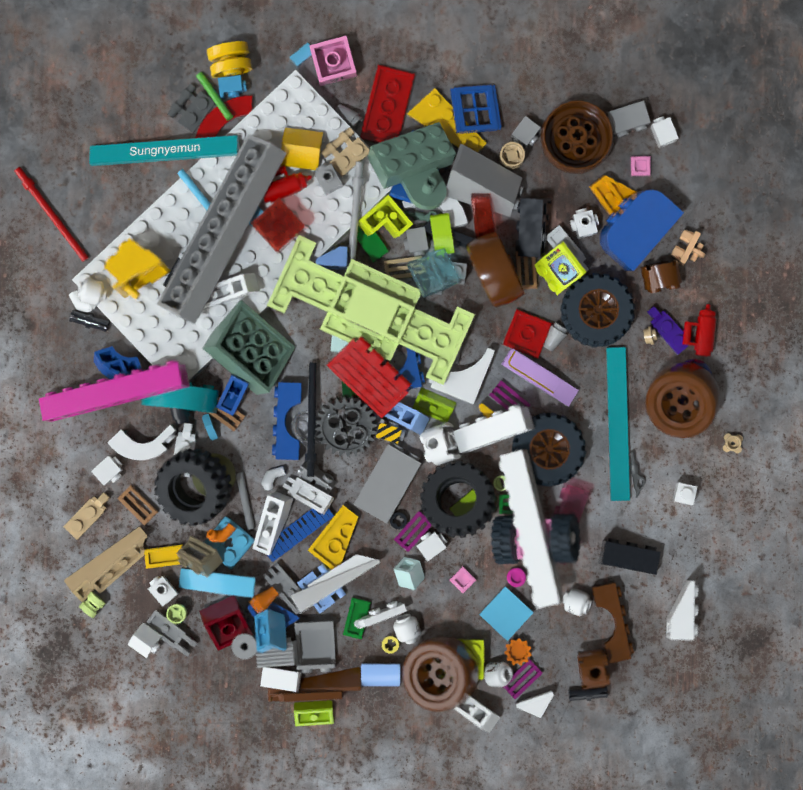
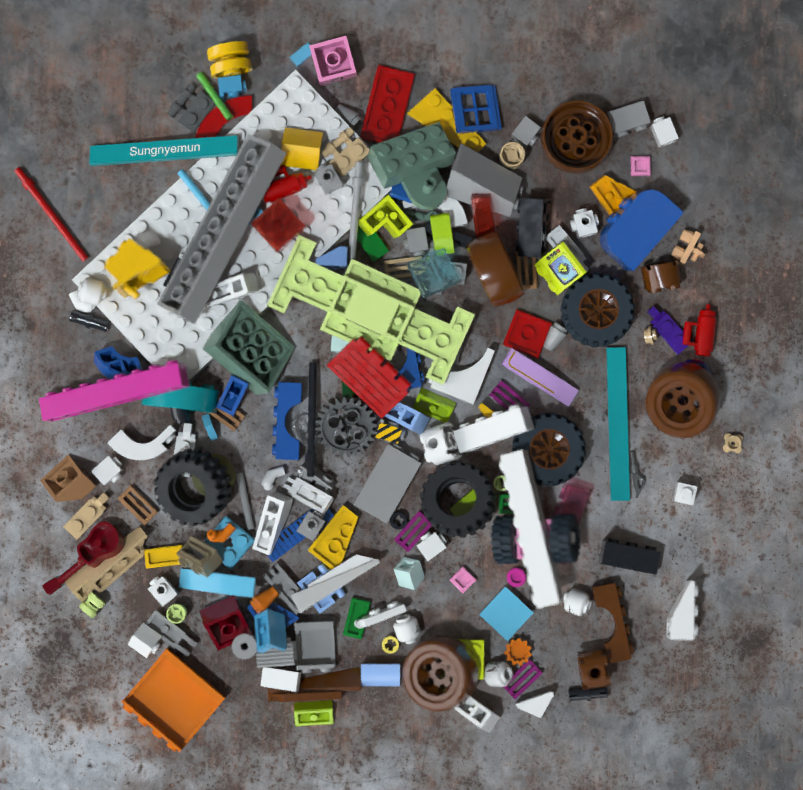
(67, 481): none -> medium nougat slope
(101, 544): none -> dark red piece
(173, 700): none -> orange panel
(311, 525): none -> light grey brick

